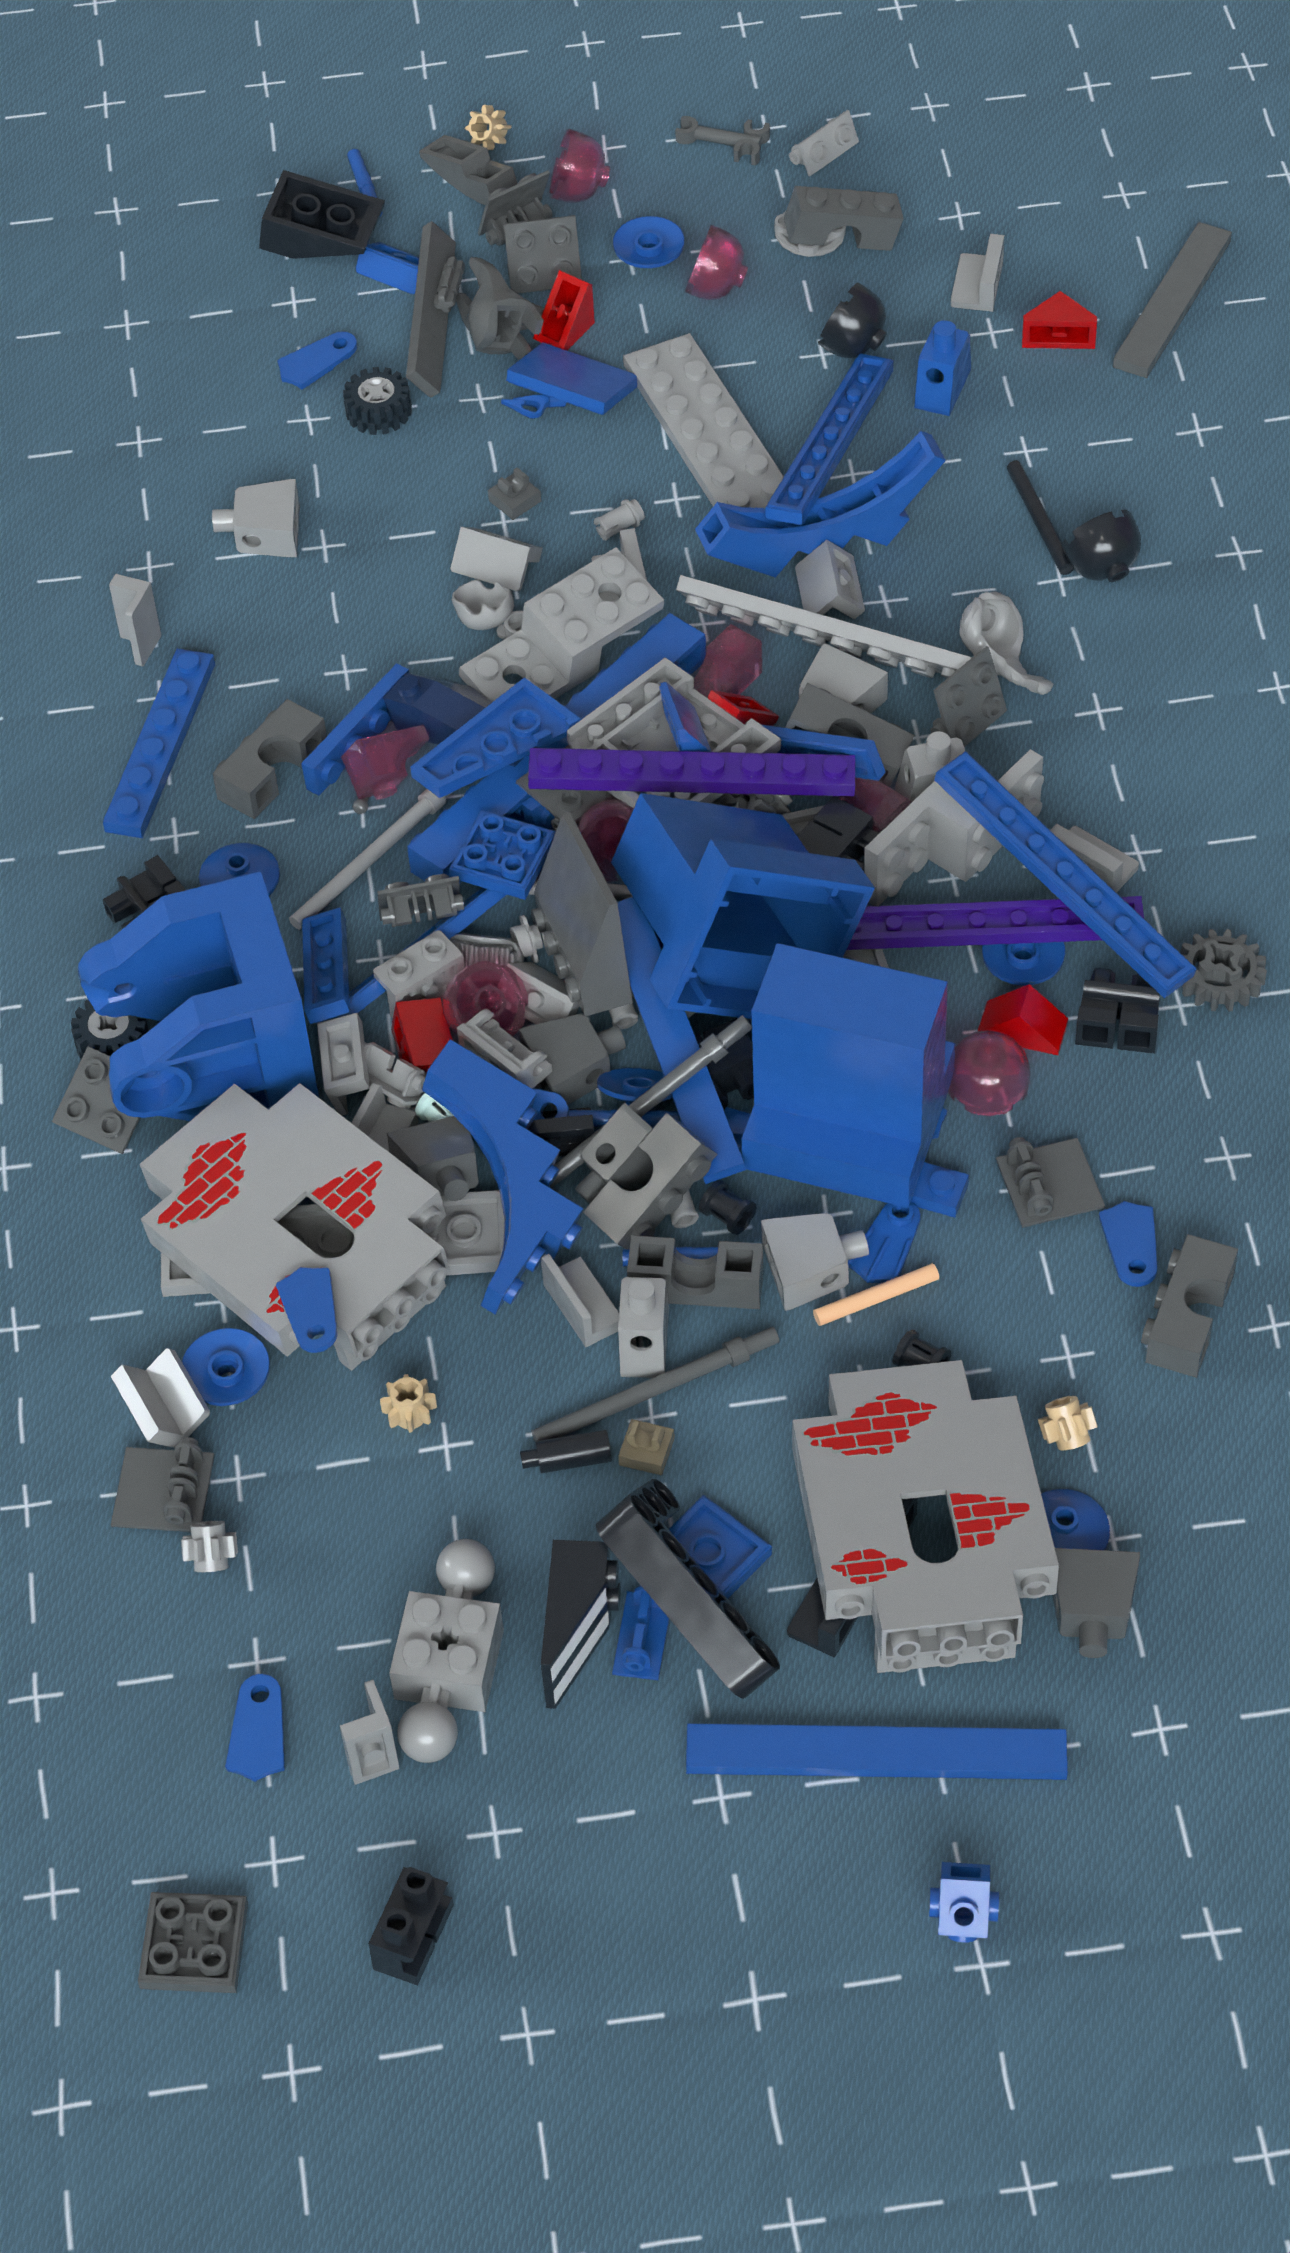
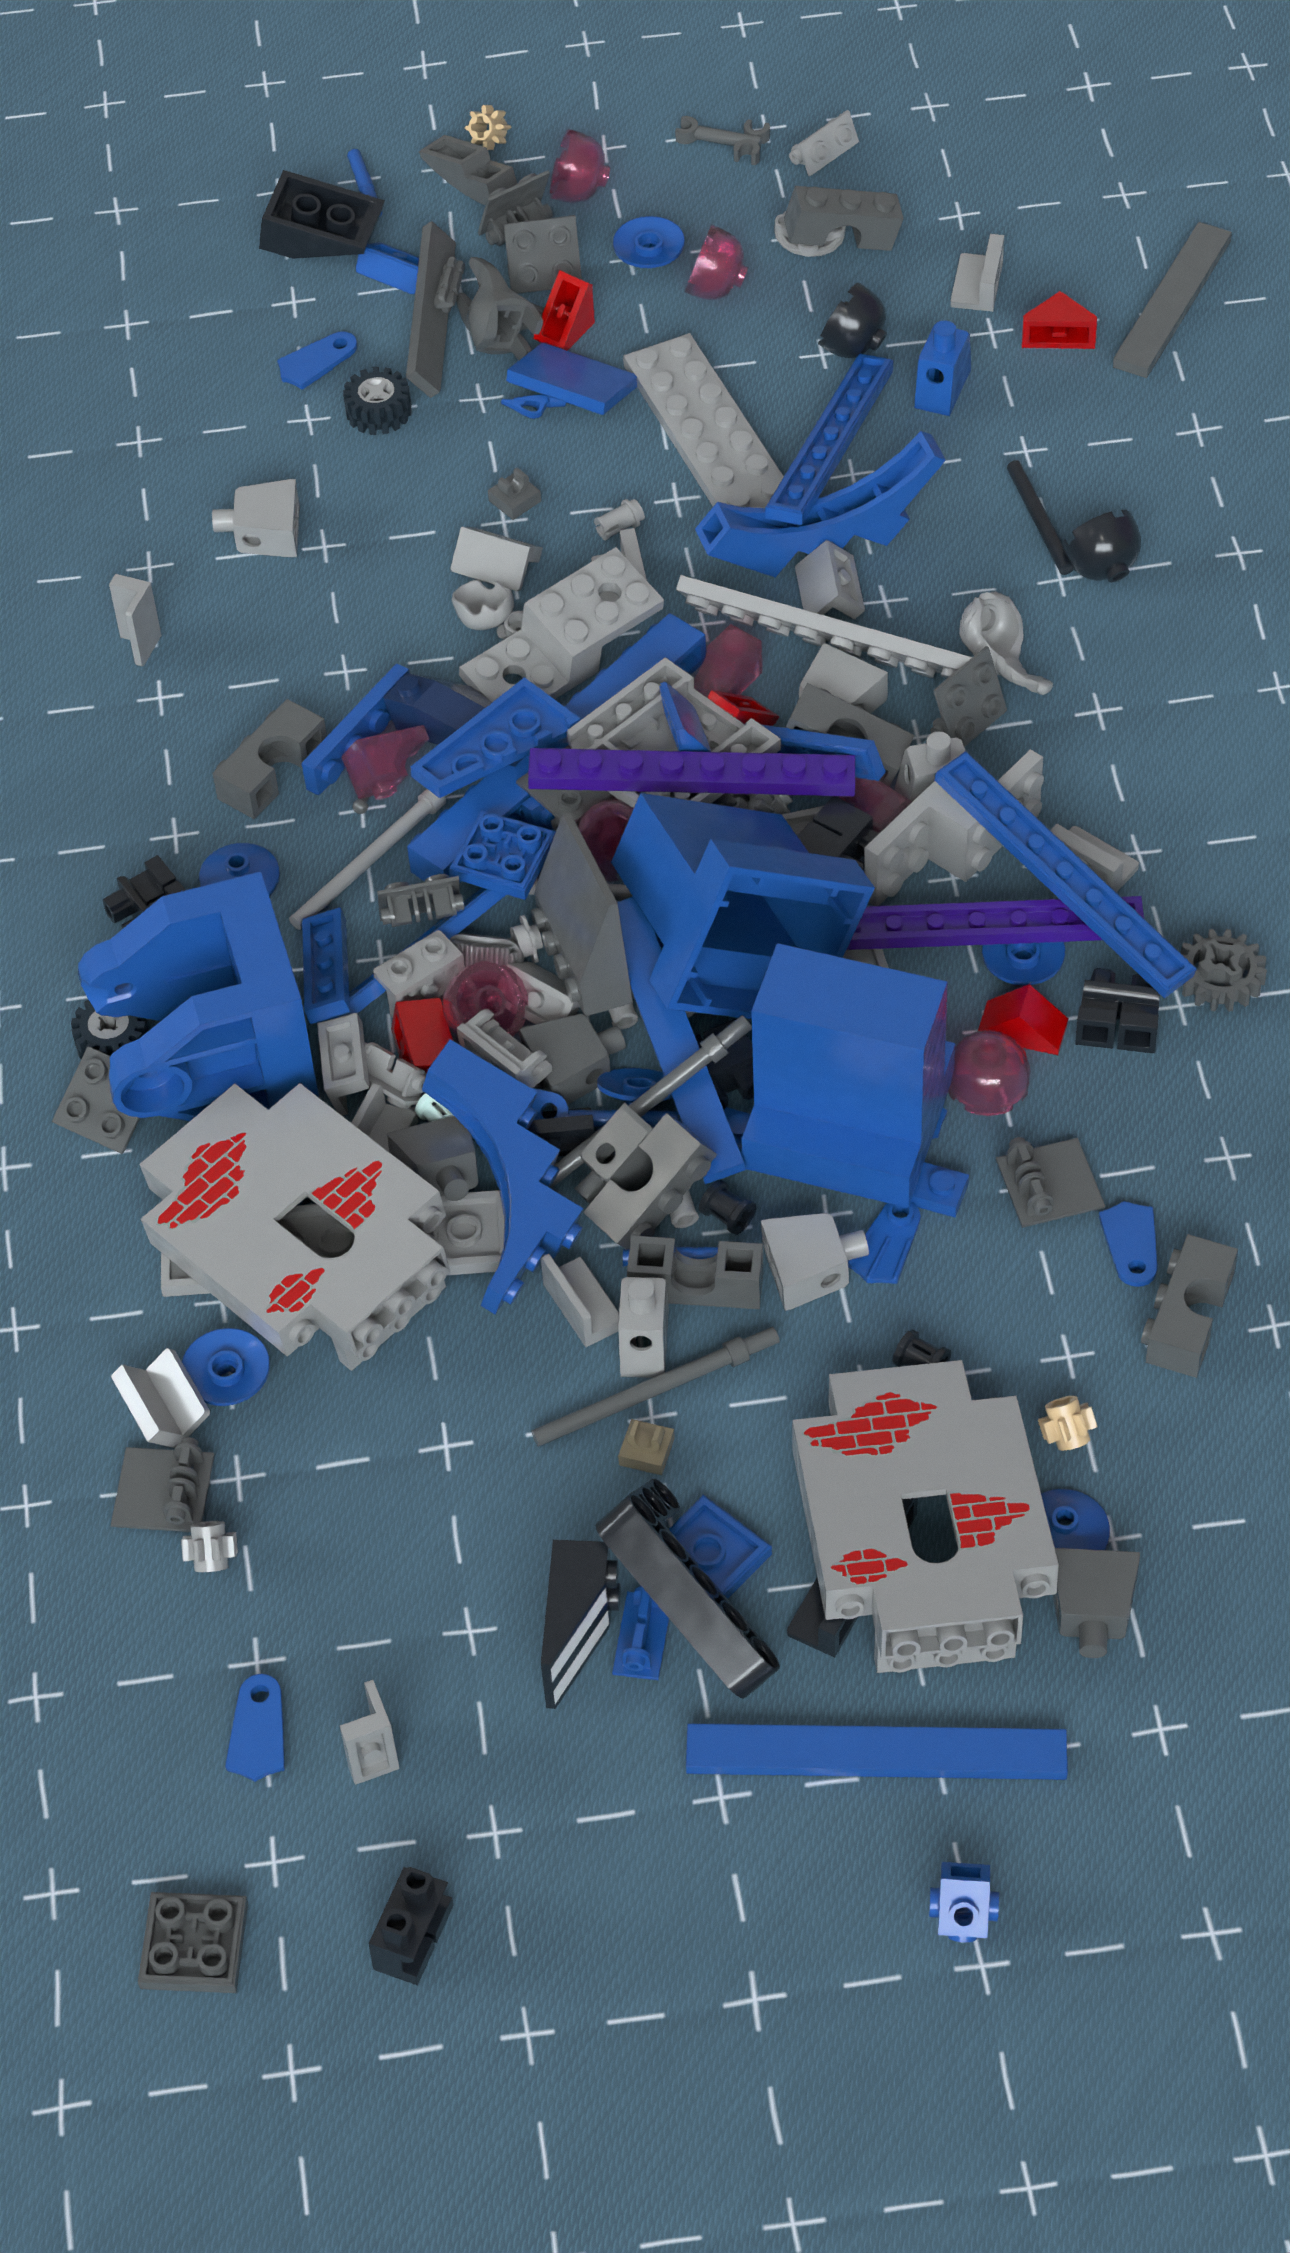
(159, 743): blue plate -> none
(310, 1307): blue piece -> none
(408, 1403): tan gear -> none
(446, 1651): light grey brick -> none
(568, 1452): black cylinder -> none
(876, 1294): light nougat bar -> none

